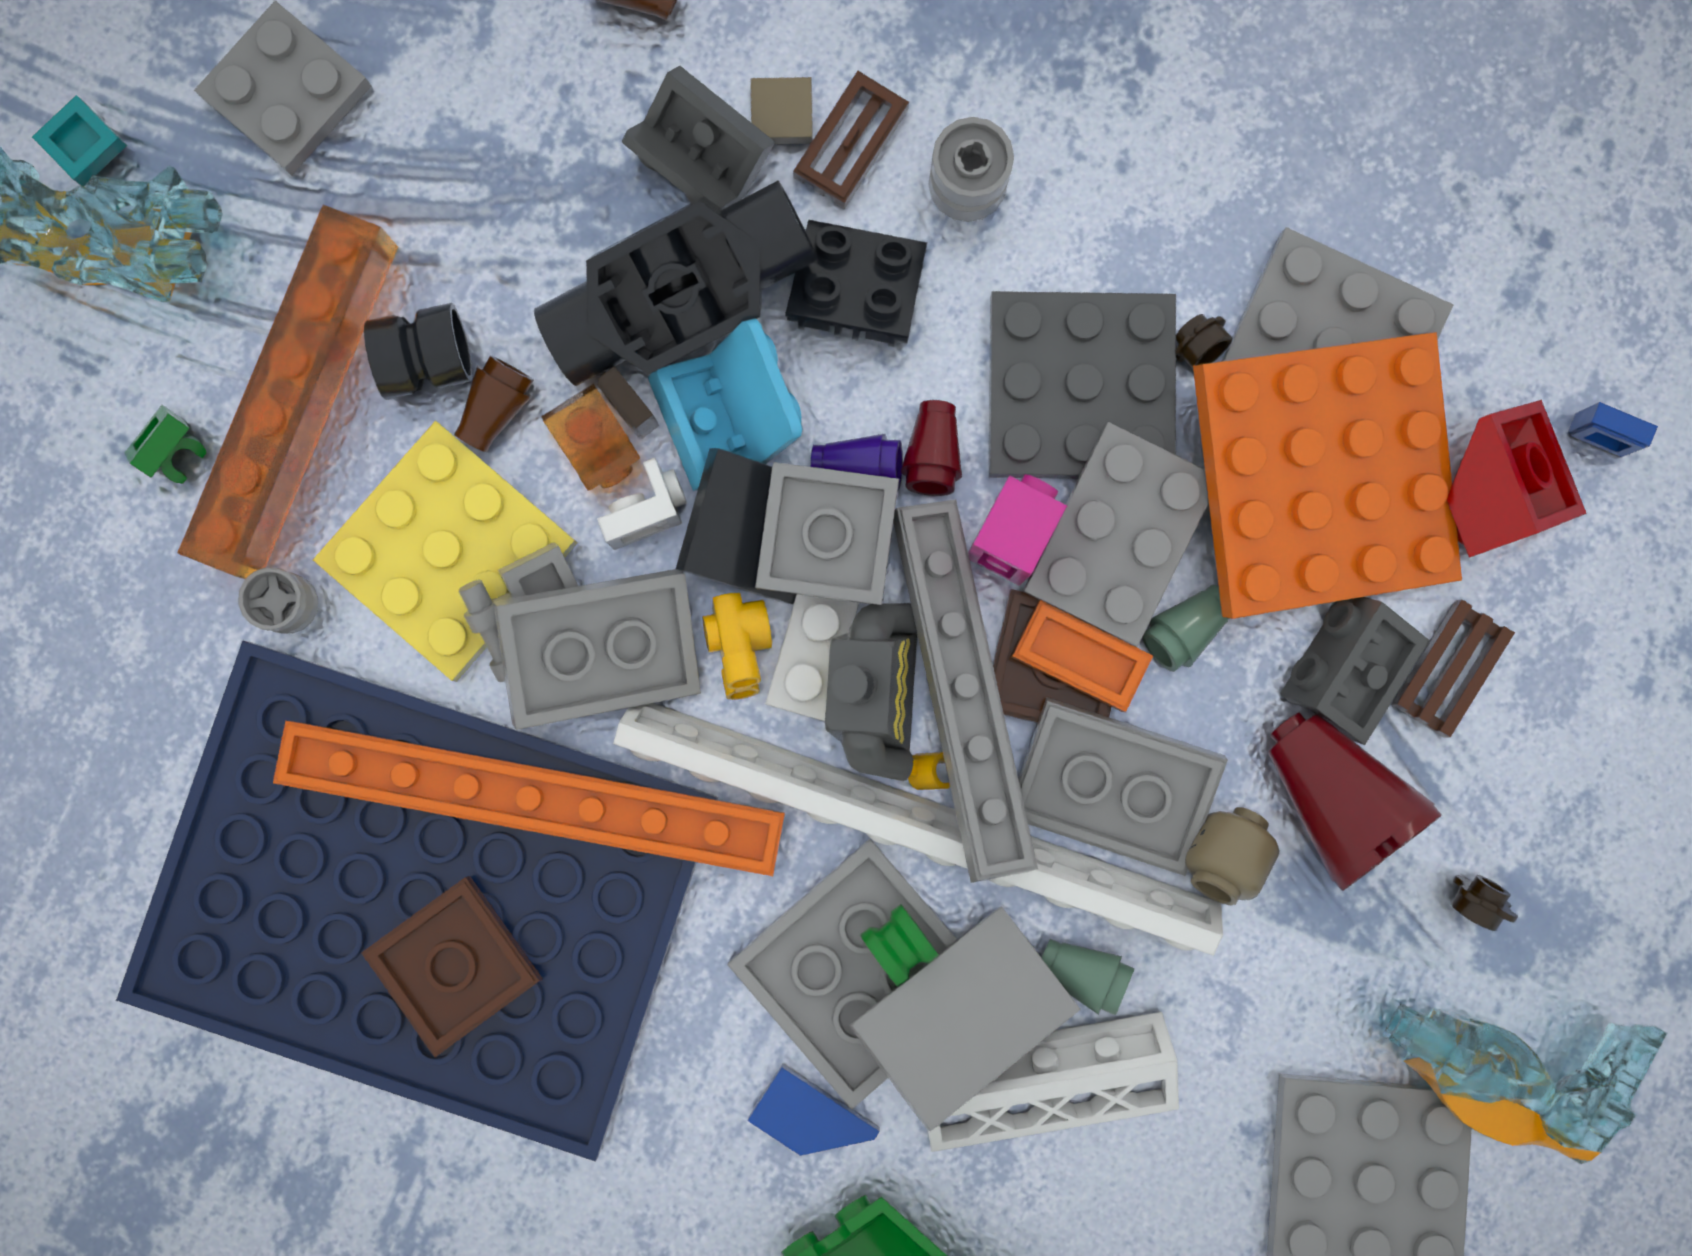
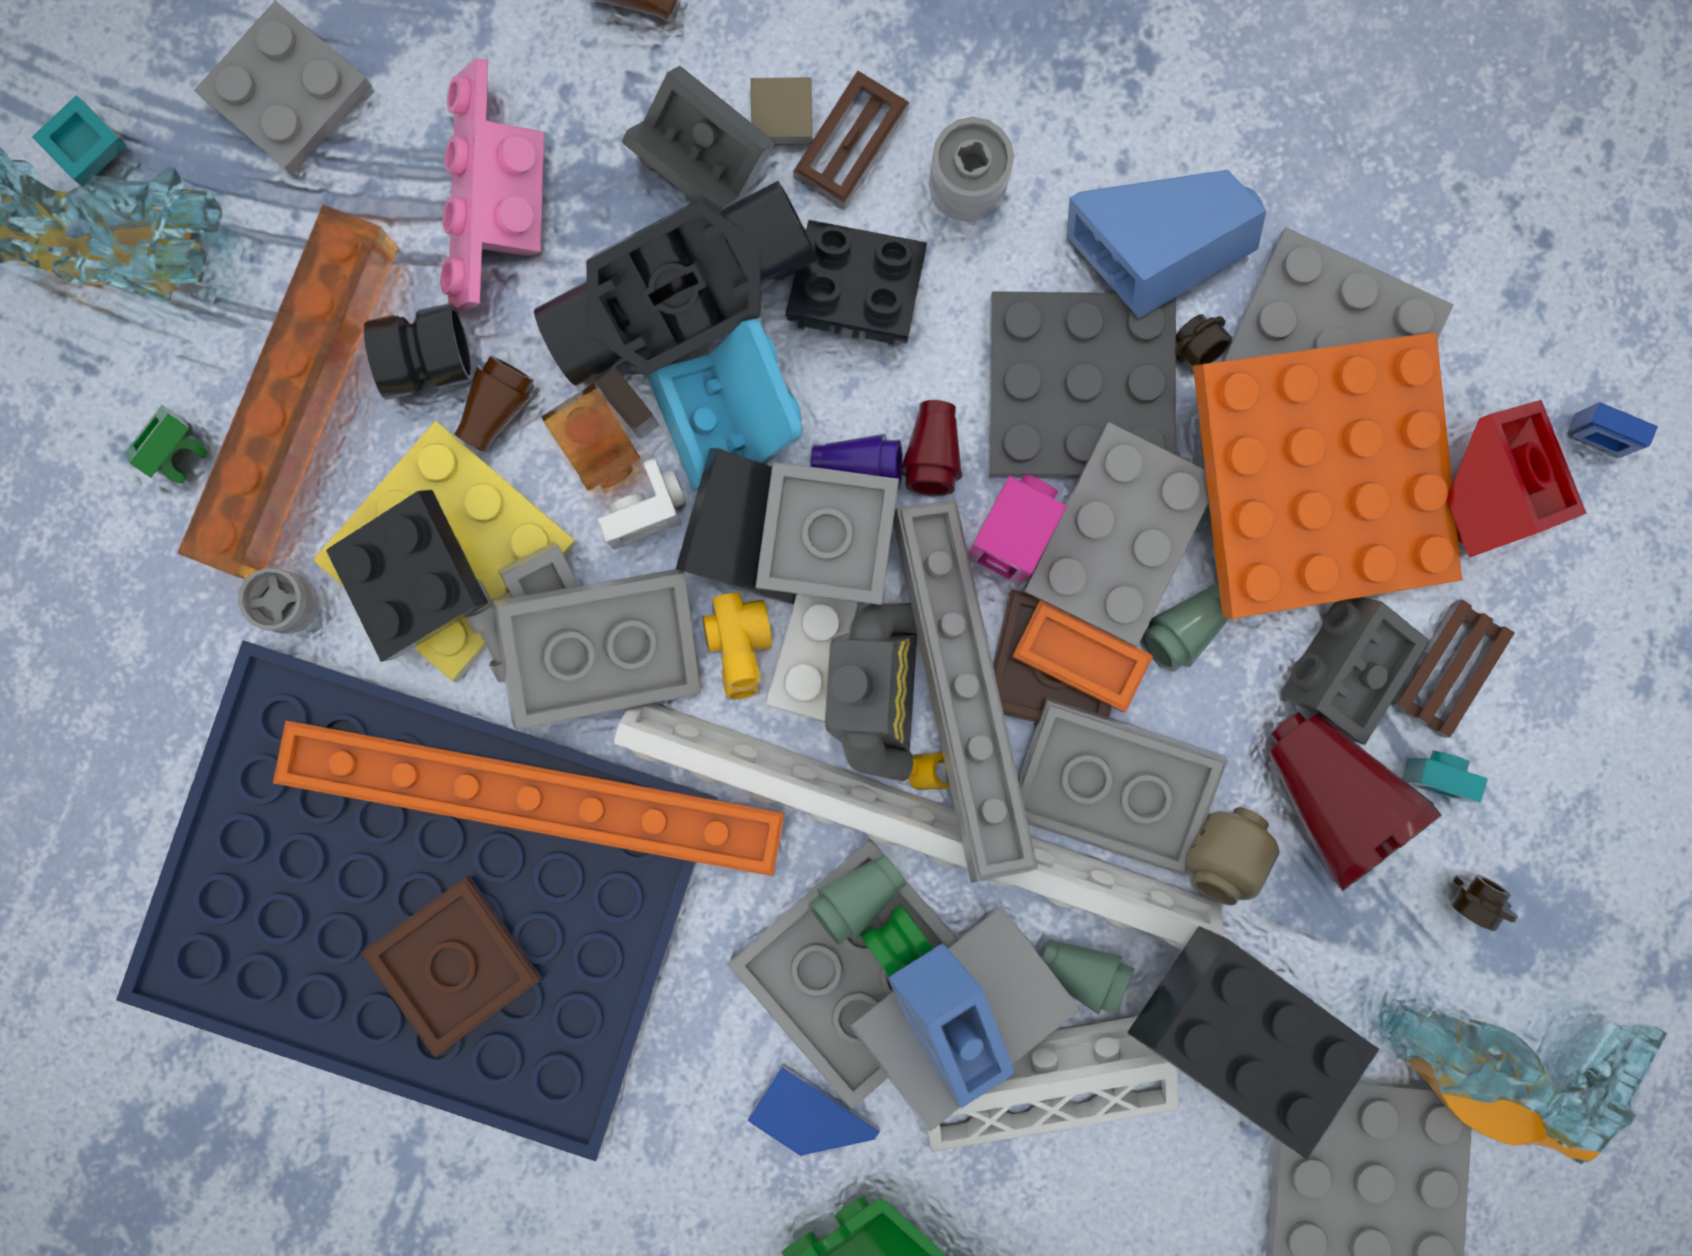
(406, 575): none -> black plate
(494, 187): none -> bright pink bracket
(856, 899): none -> sand green cone
(953, 1024): none -> medium blue slope
(1165, 233): none -> medium blue slope
(1253, 1040): none -> black brick
(1445, 776): none -> teal plate

